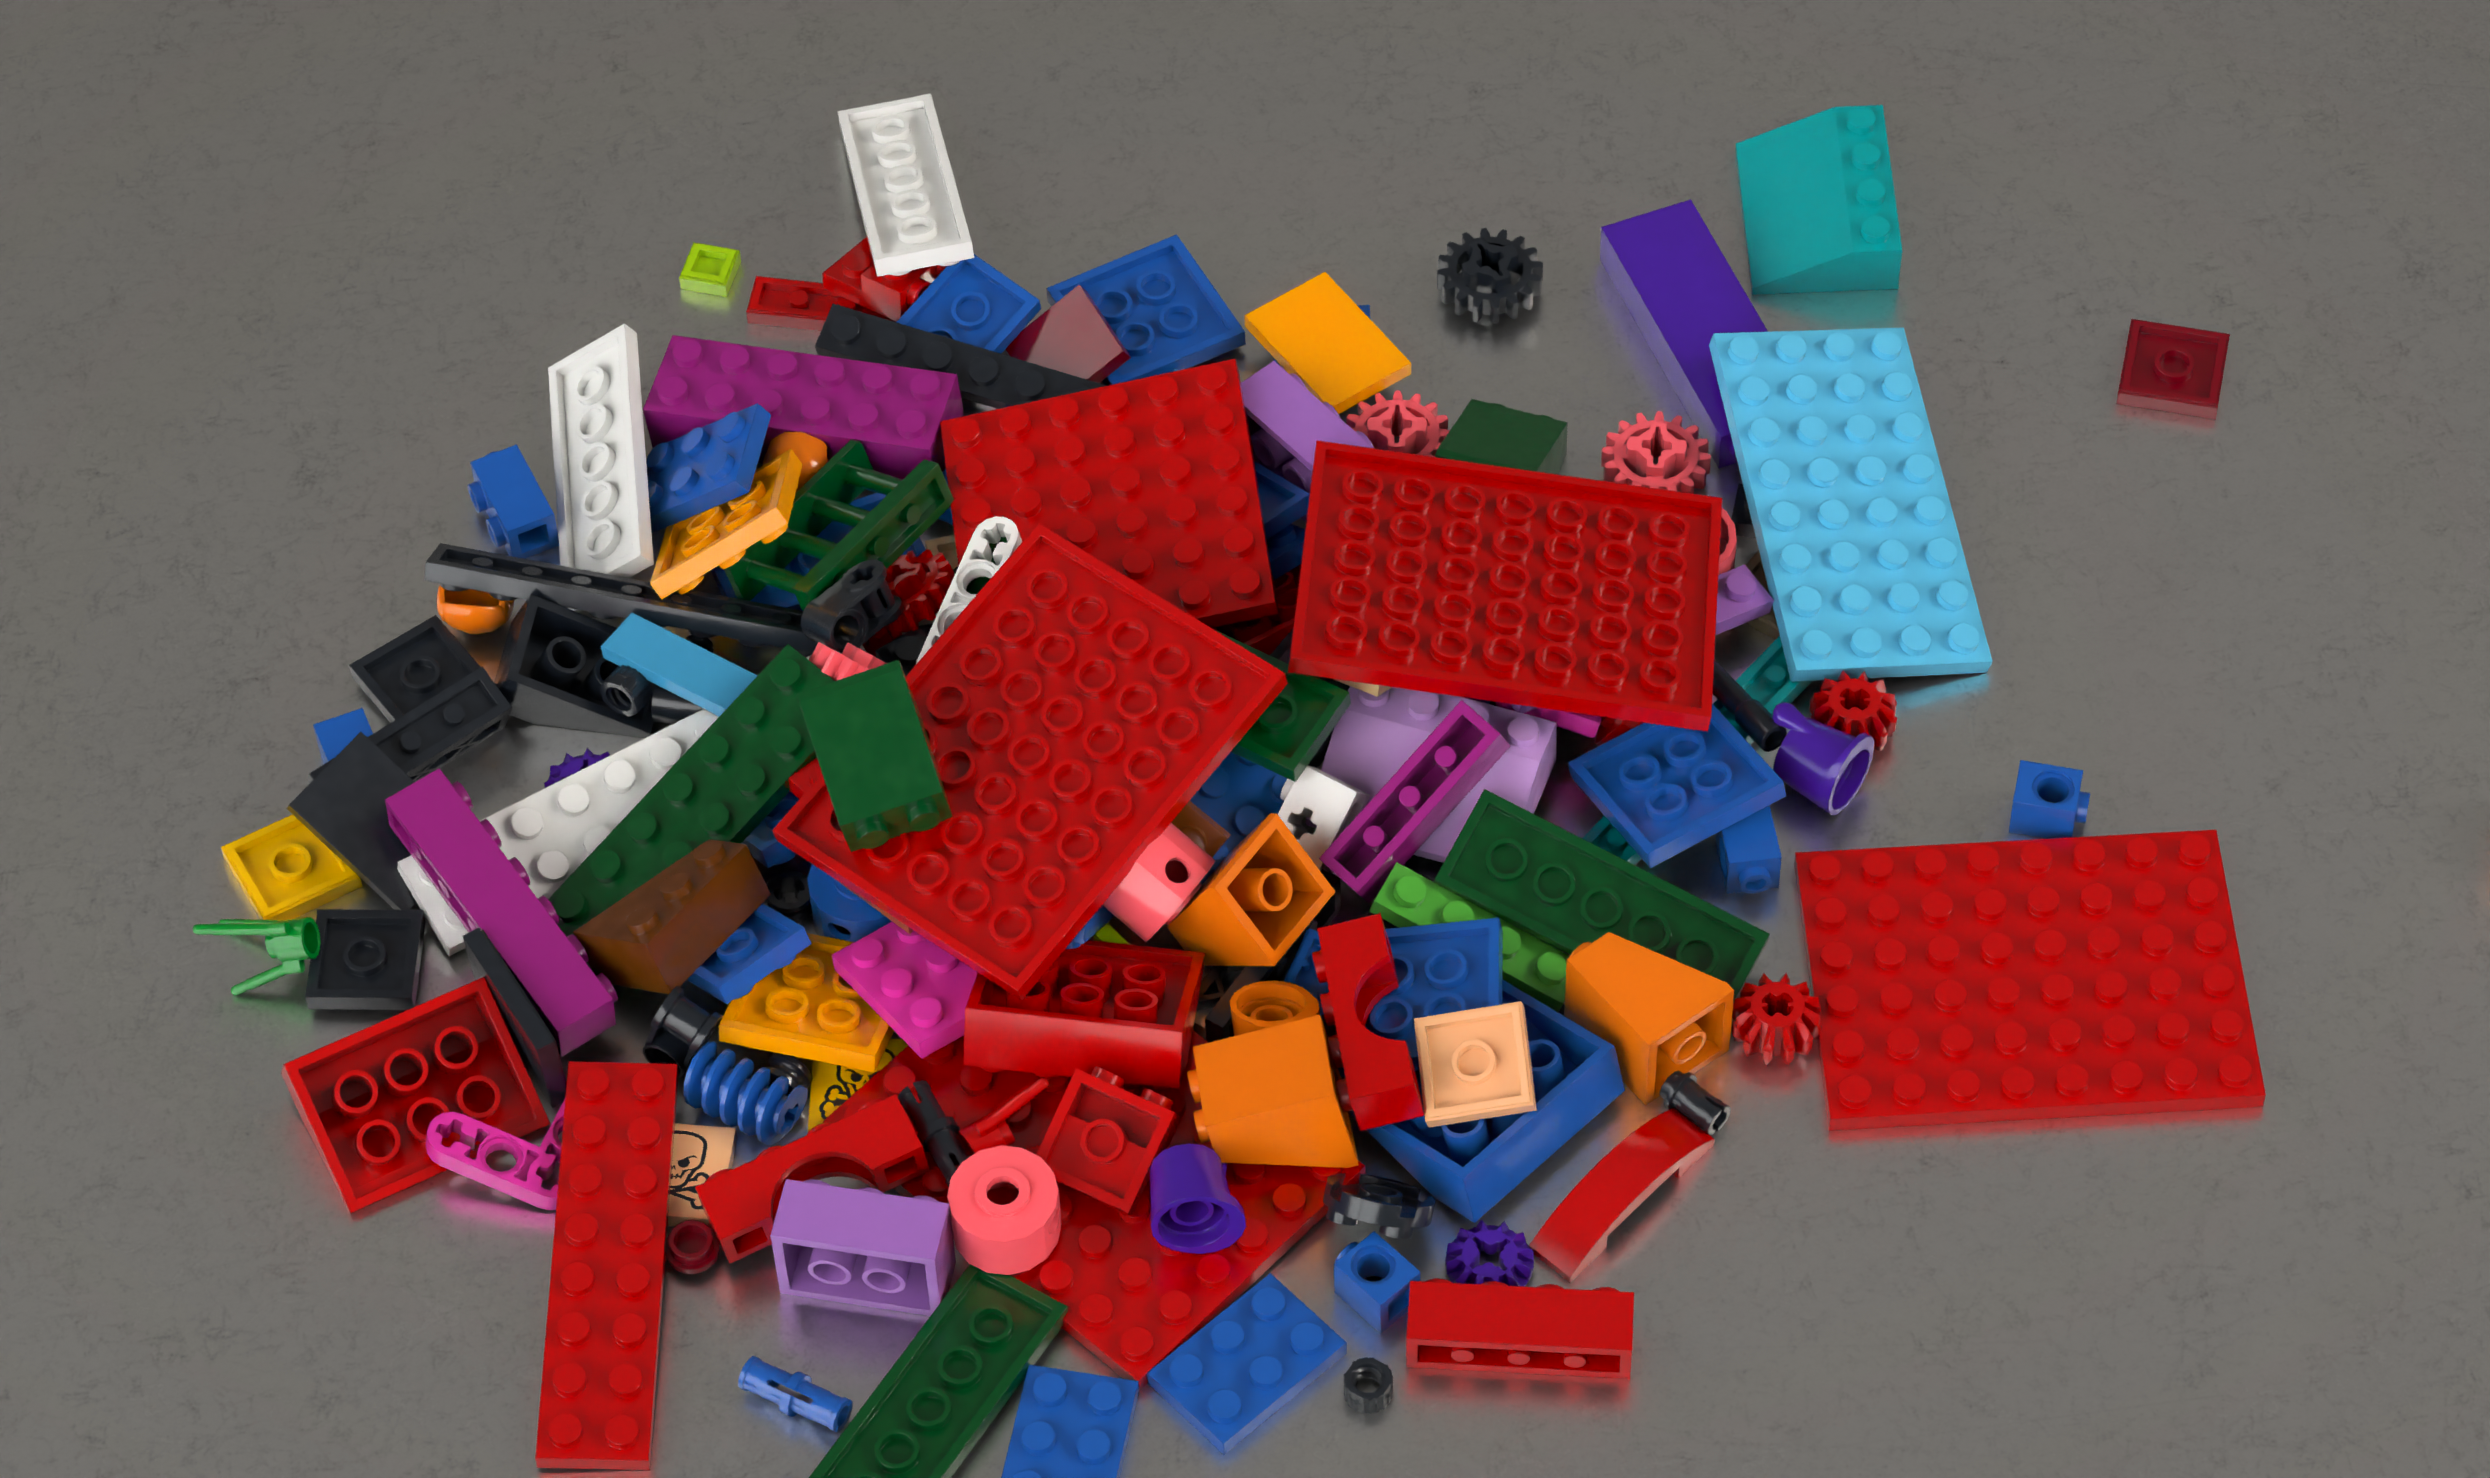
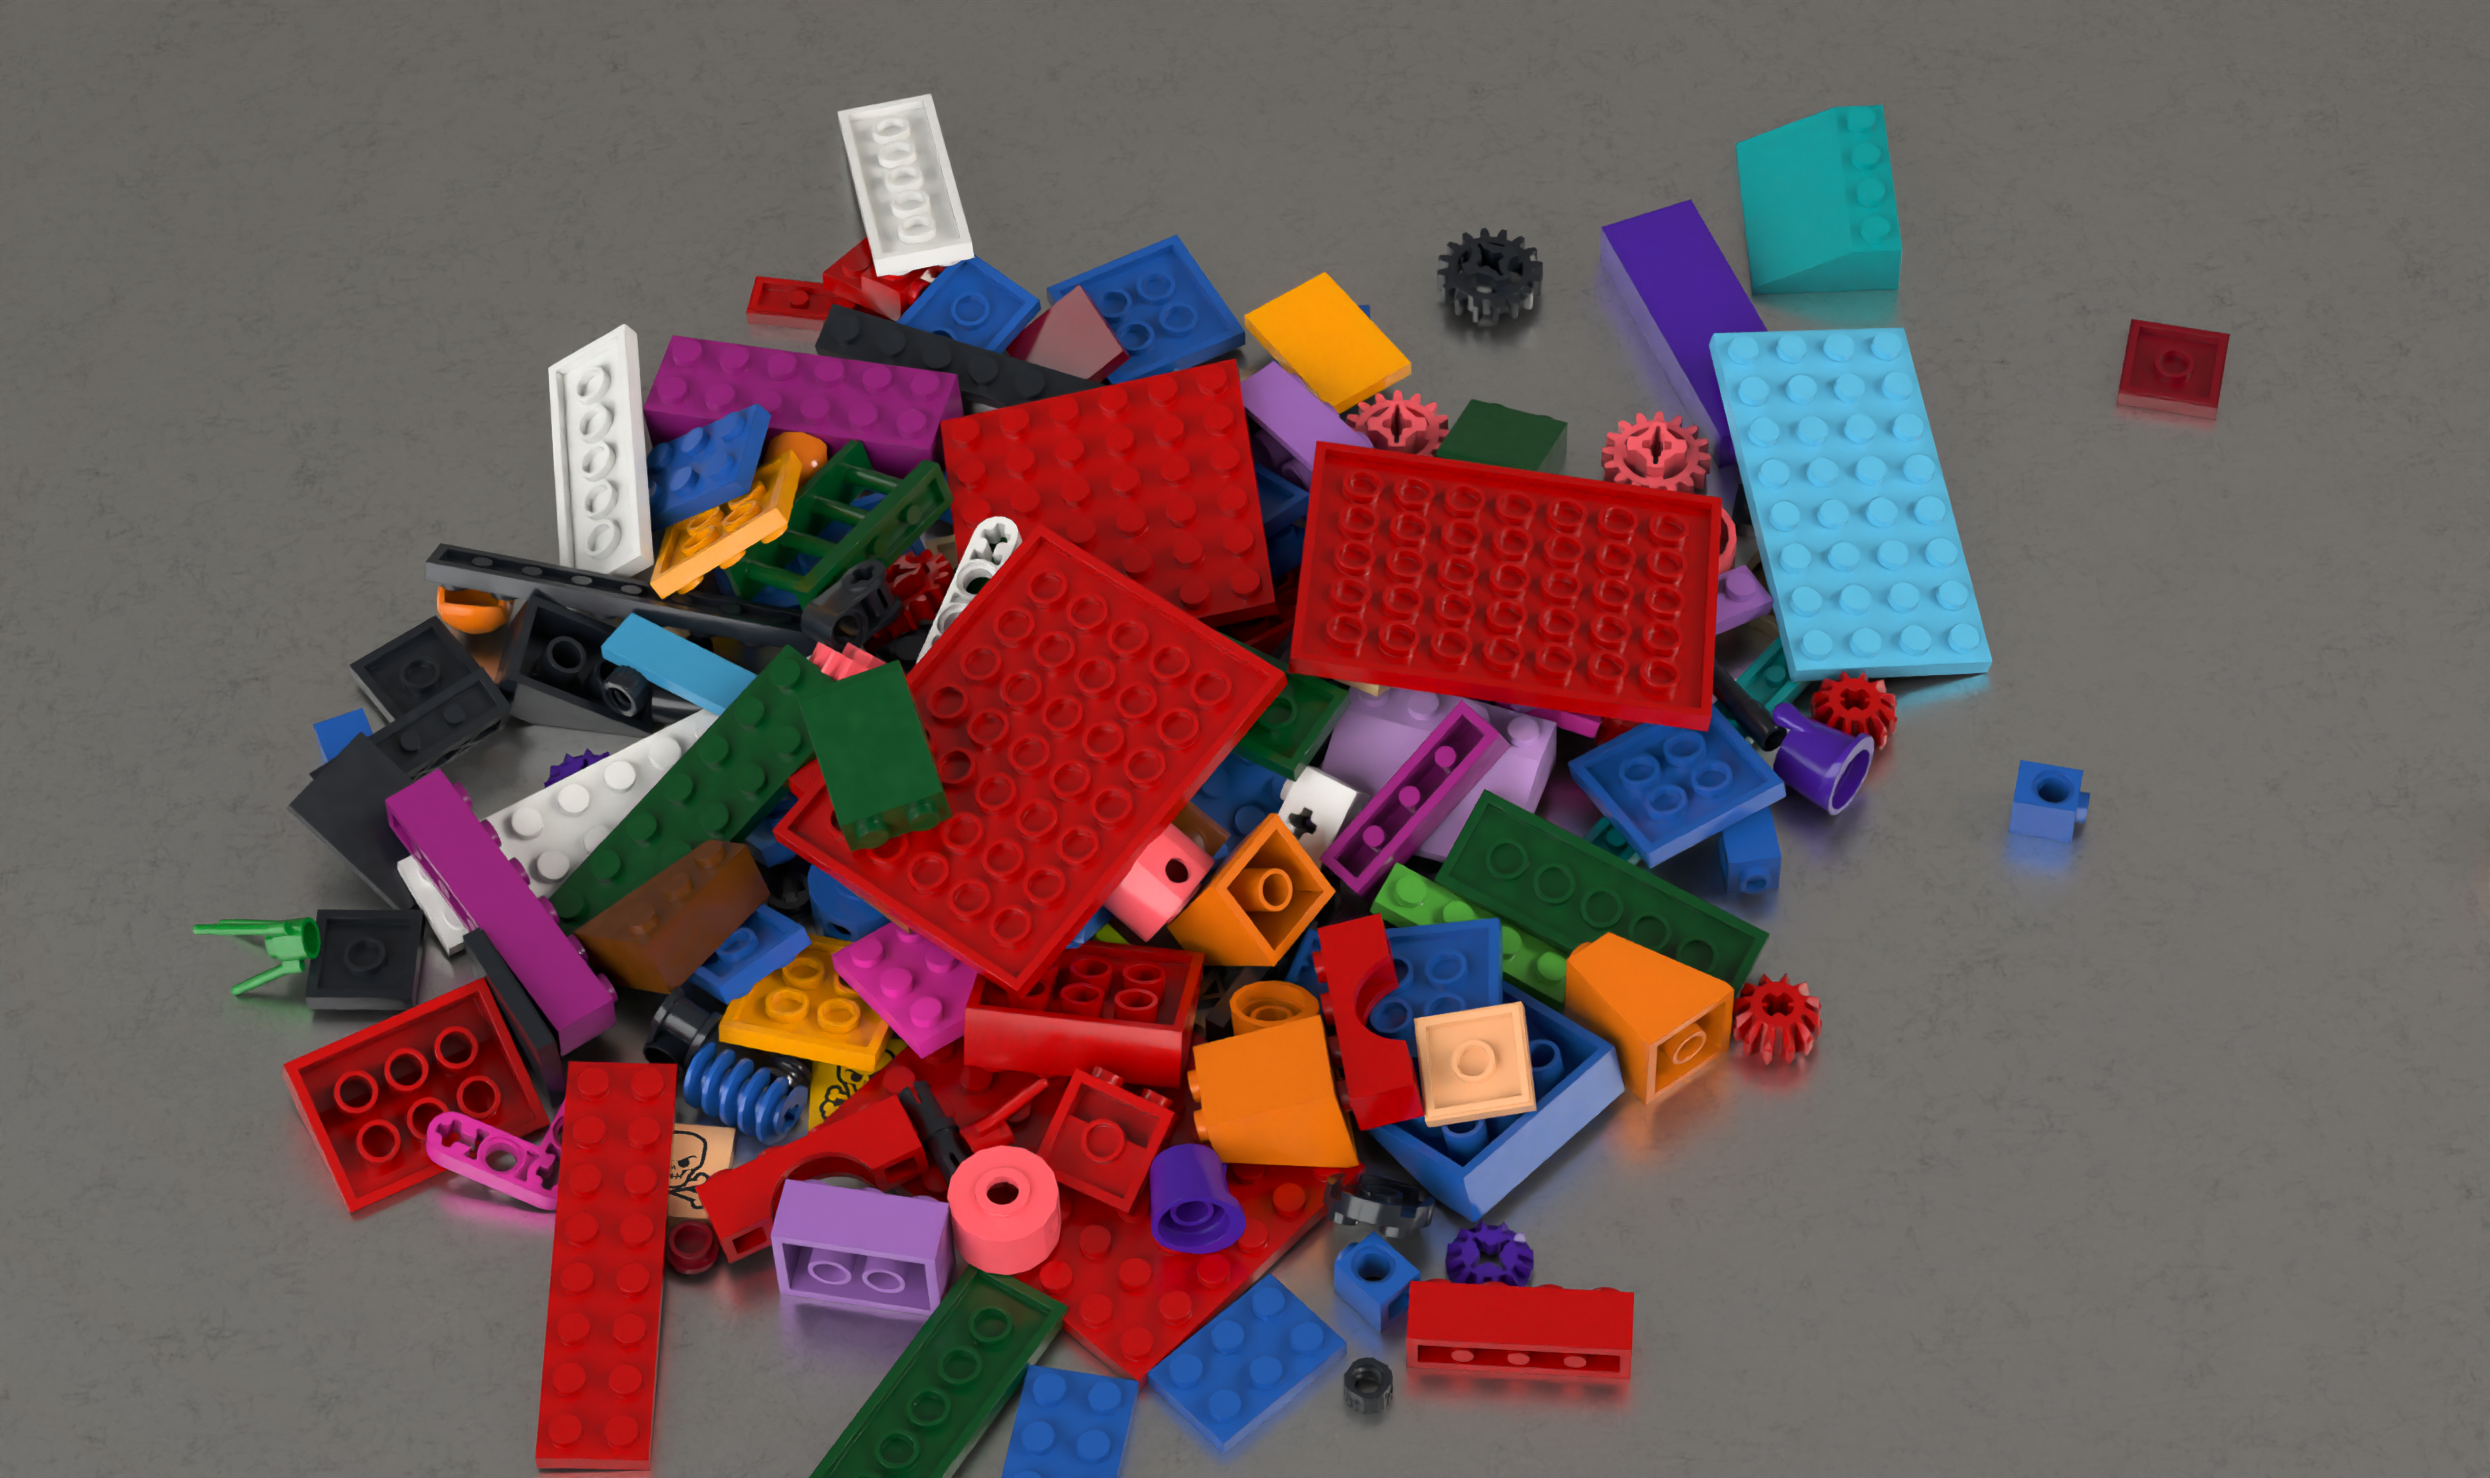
(288, 870): yellow tile -> none
(514, 502): blue brick -> none
(710, 269): lime tile -> none
(764, 1381): blue pin -> none
(1615, 1188): red slope -> none
(1696, 1103): black pin -> none
(2027, 980): red plate -> none

